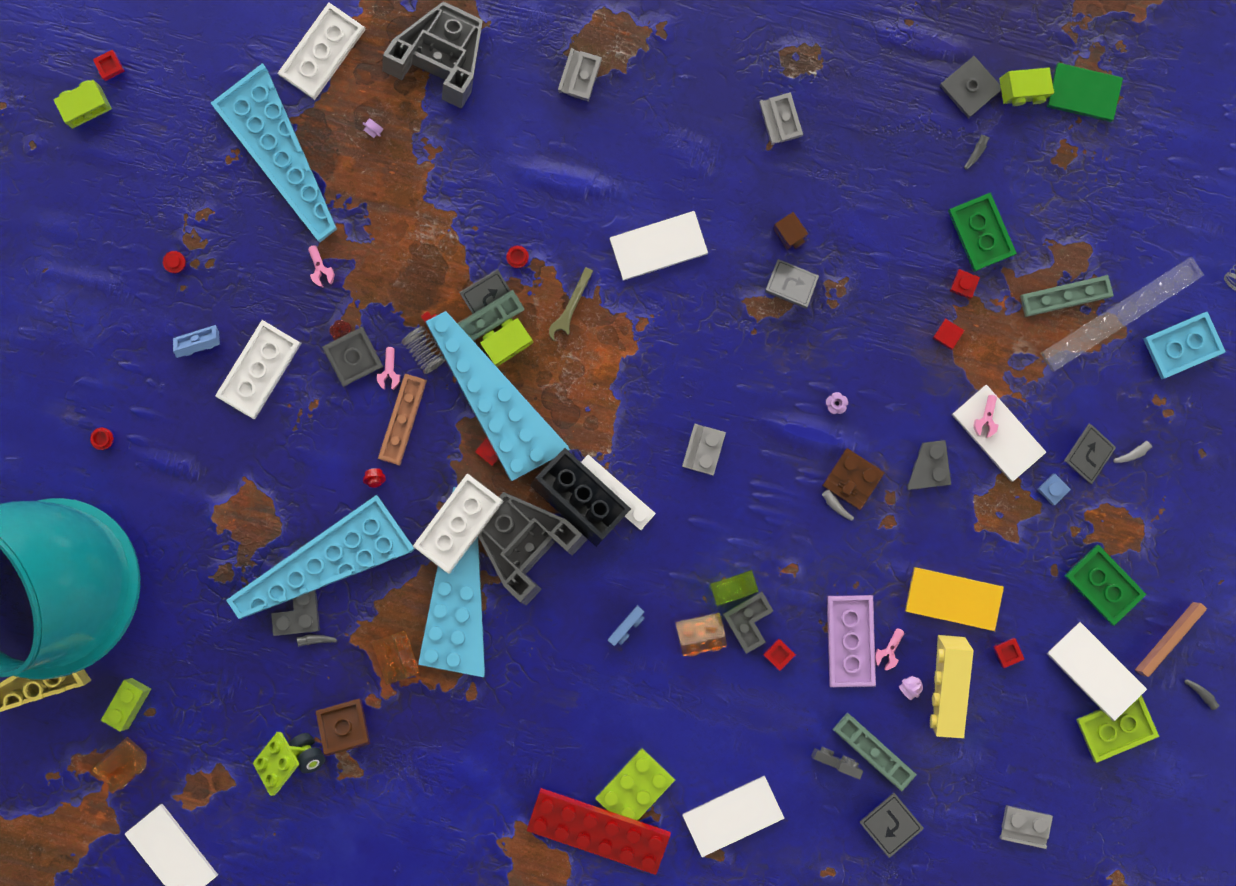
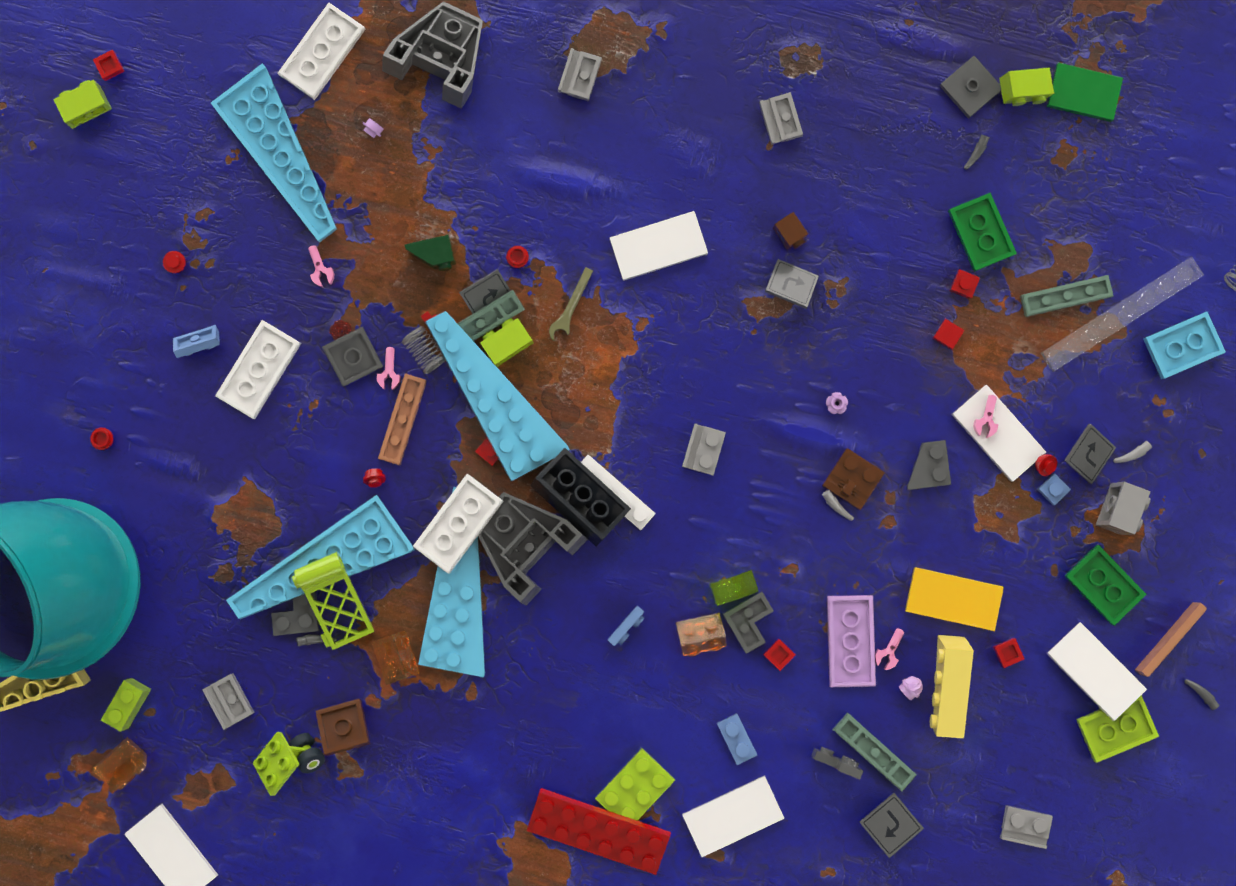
(228, 701): none -> light grey plate
(318, 576): none -> lime piece
(434, 252): none -> dark green slope
(737, 739): none -> medium blue plate
(1046, 464): none -> red plate
(1123, 508): none -> light grey brick

